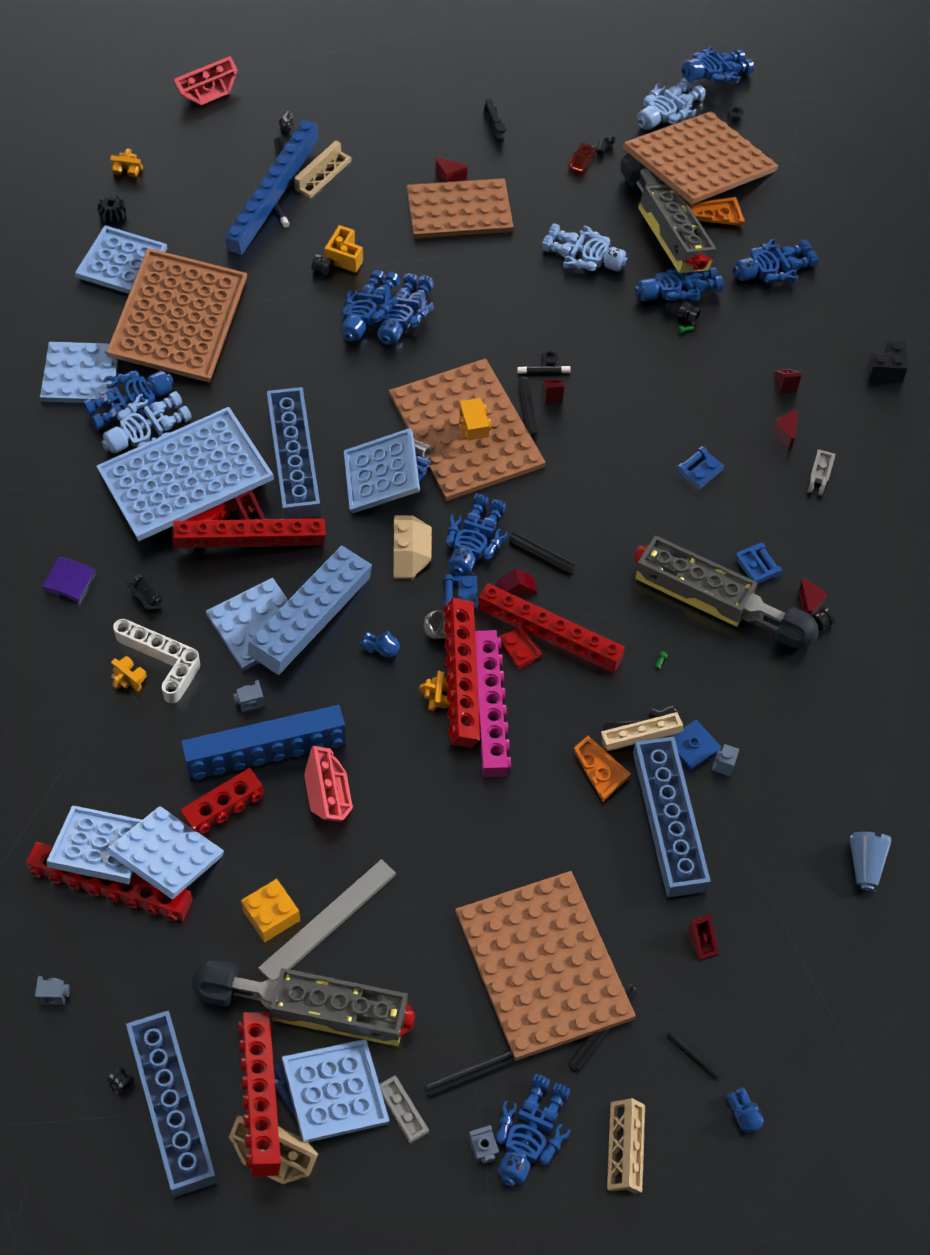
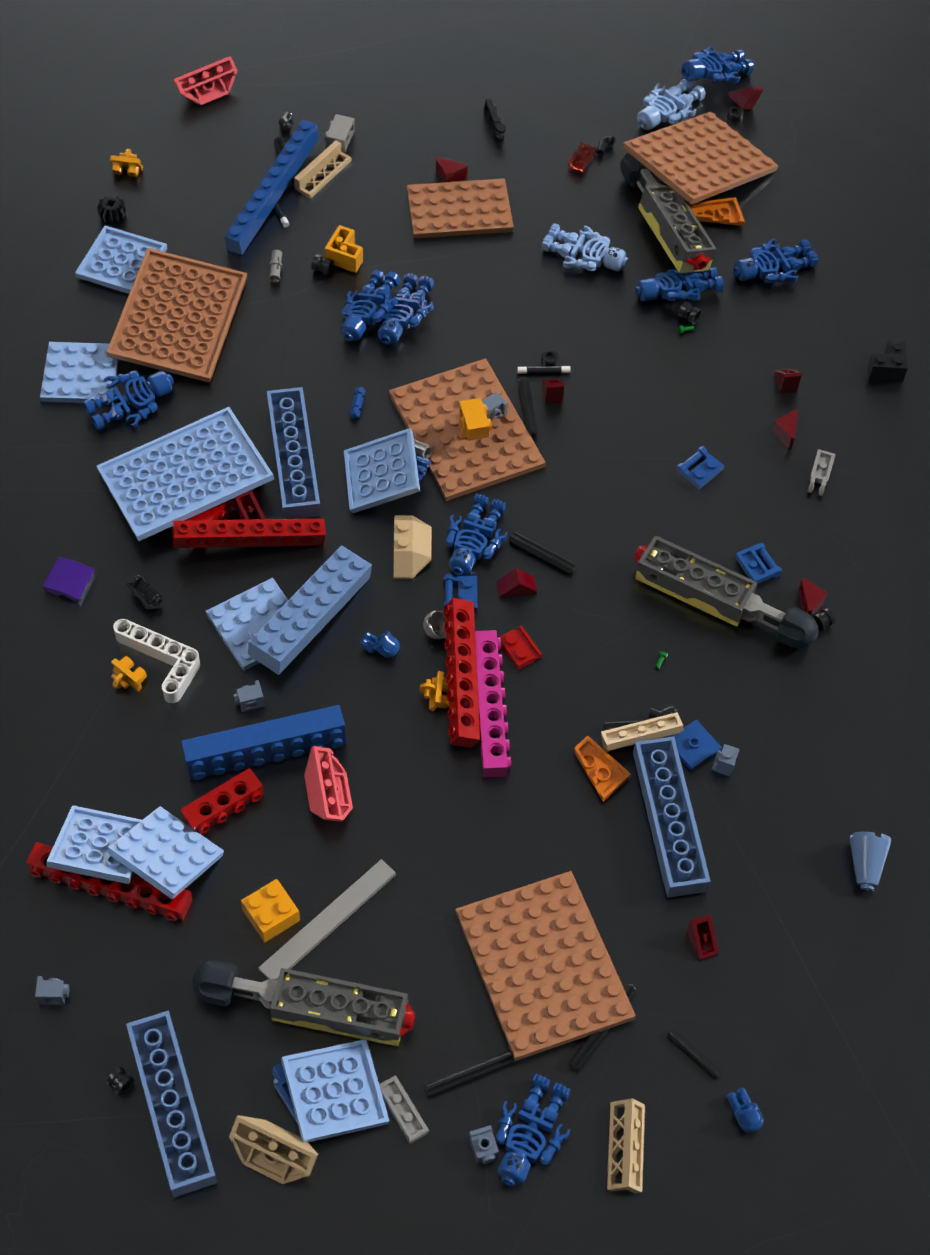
(118, 438): light blue piece -> none
(258, 1058): red brick -> none
(275, 266): none -> light grey pin
(341, 130): none -> light grey brick
(357, 402): none -> blue axle
(495, 406): none -> sand blue brick
(551, 628): red brick -> none
(746, 97): none -> dark red slope

